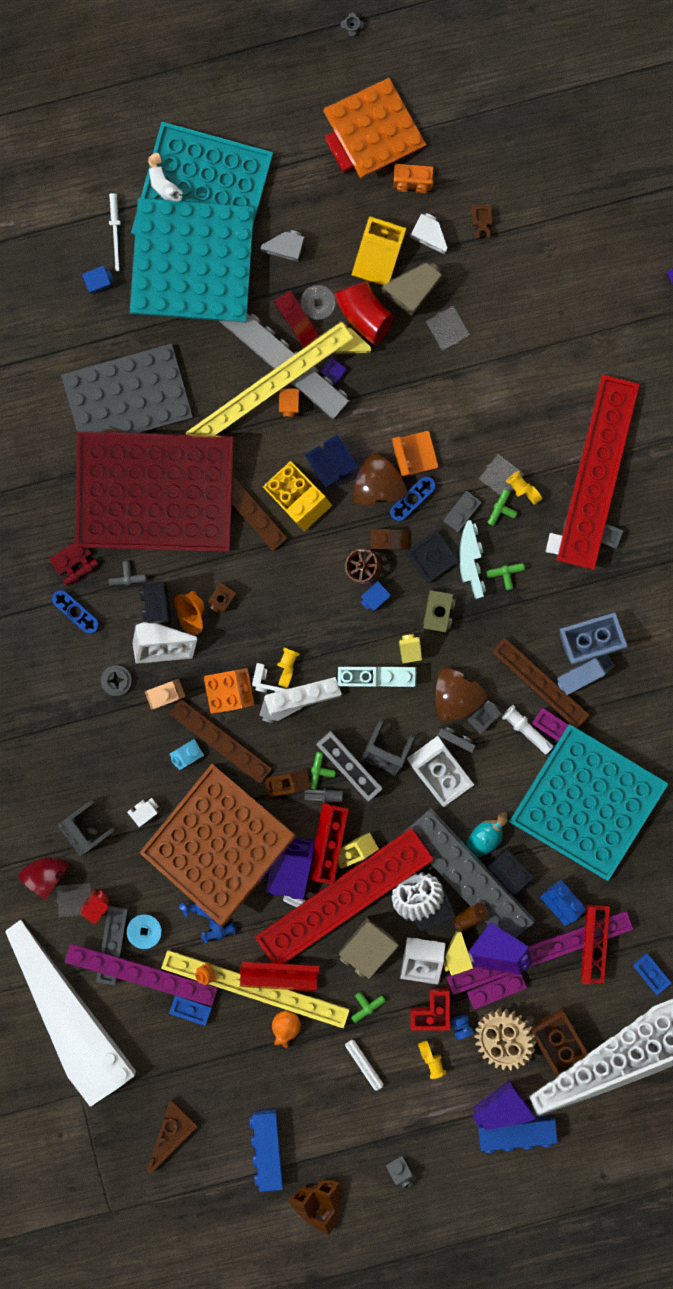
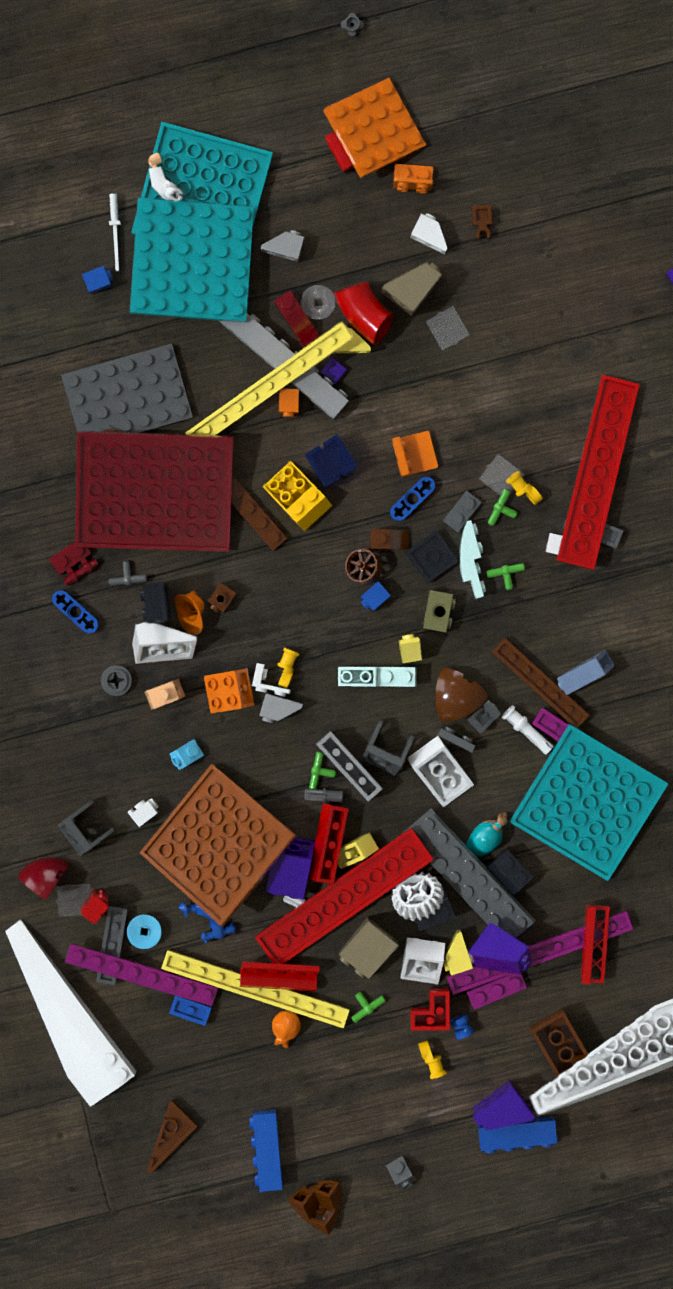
(205, 974): orange plate -> none
(220, 741): reddish brown plate -> none
(287, 783): reddish brown slope -> none
(302, 696): white plate -> none
(364, 1065): white axle -> none
(378, 251): yellow slope -> none
(378, 482): reddish brown brick -> none
(471, 917): reddish brown piece -> none
(505, 1039): tan gear -> none
(563, 903): blue brick -> none
(592, 638): sand blue slope -> none
(651, 974): blue plate -> none

